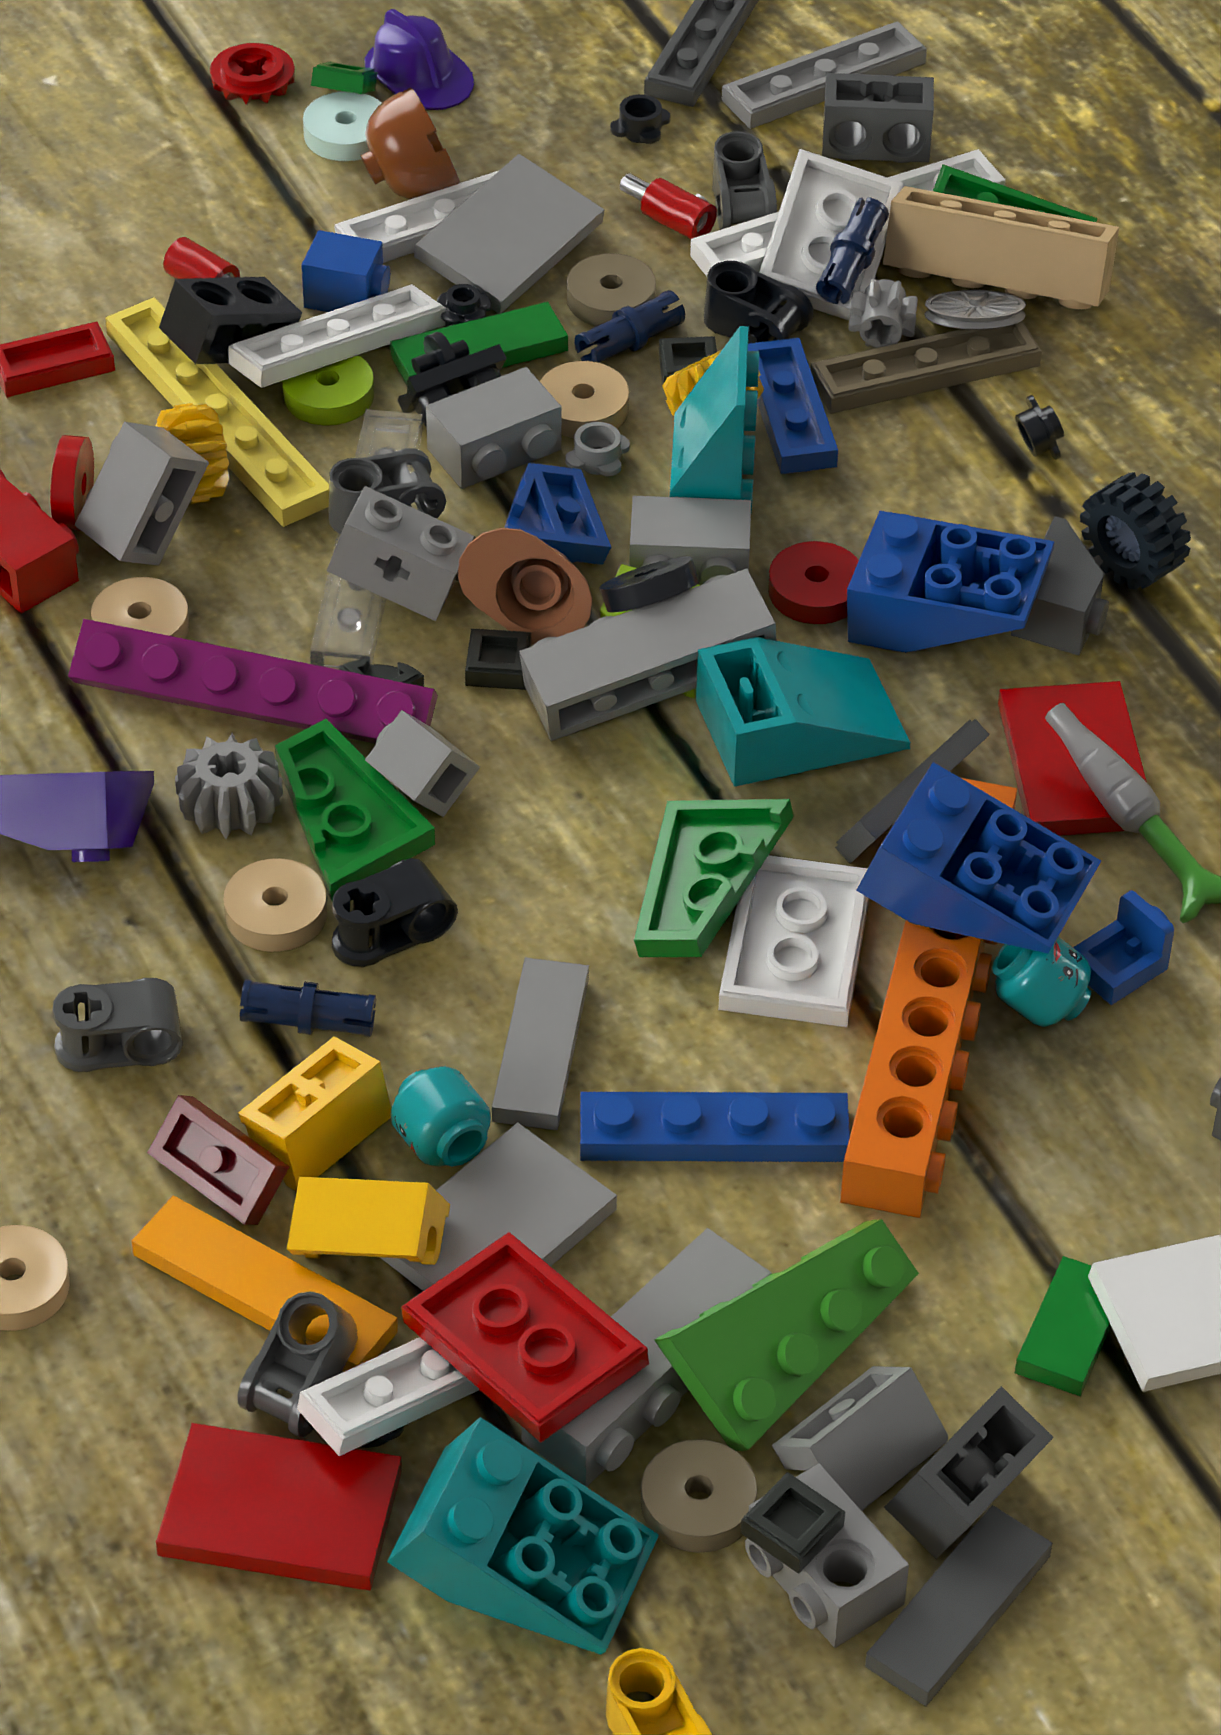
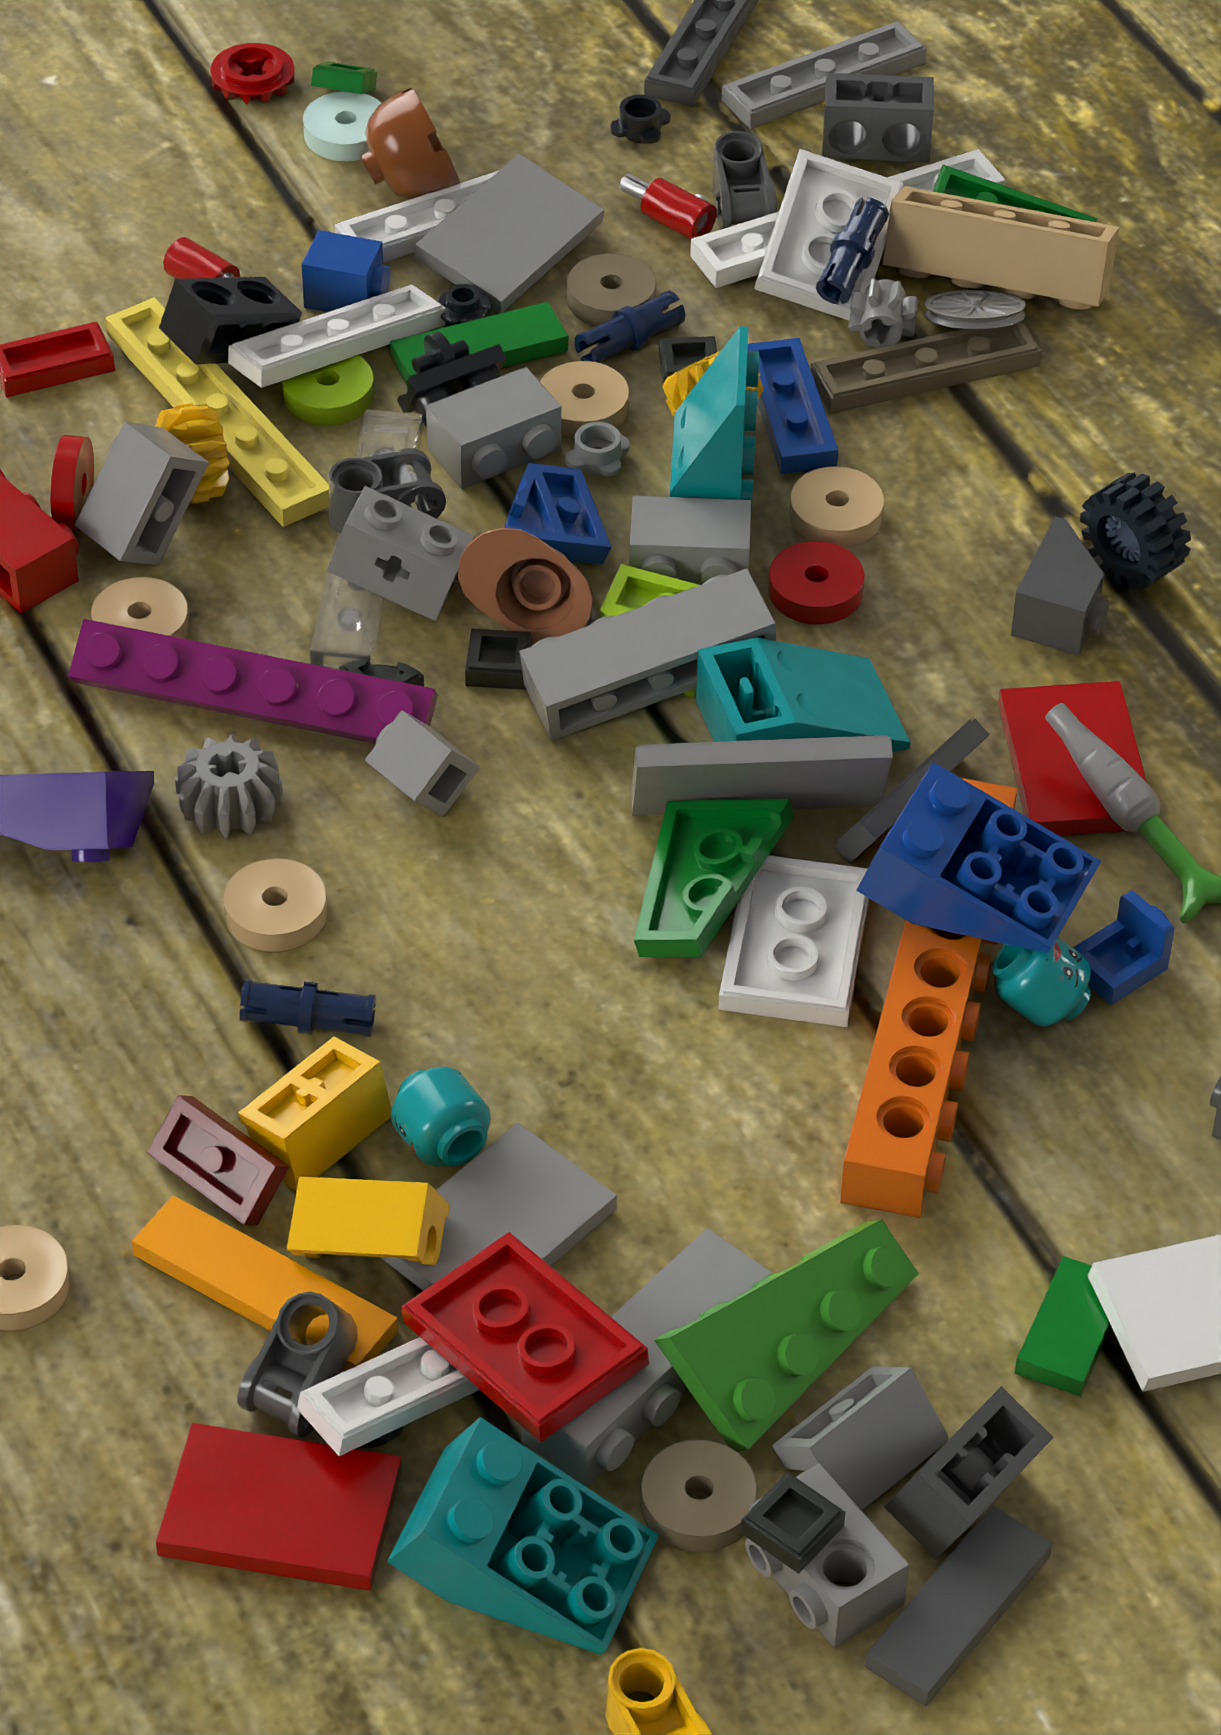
(123, 1025): dark grey piece -> none
(348, 808): green wing -> none
(395, 907): black piece -> none
(416, 56): dark purple piece -> none
(540, 1044): light grey tile -> none
(649, 584): black piece -> none
(714, 1126): blue plate -> none
(748, 298): black piece -> none
(803, 770): none -> light grey tile
(836, 506): none -> tan piece
(941, 583): blue slope -> none
(1040, 428): black plate -> none

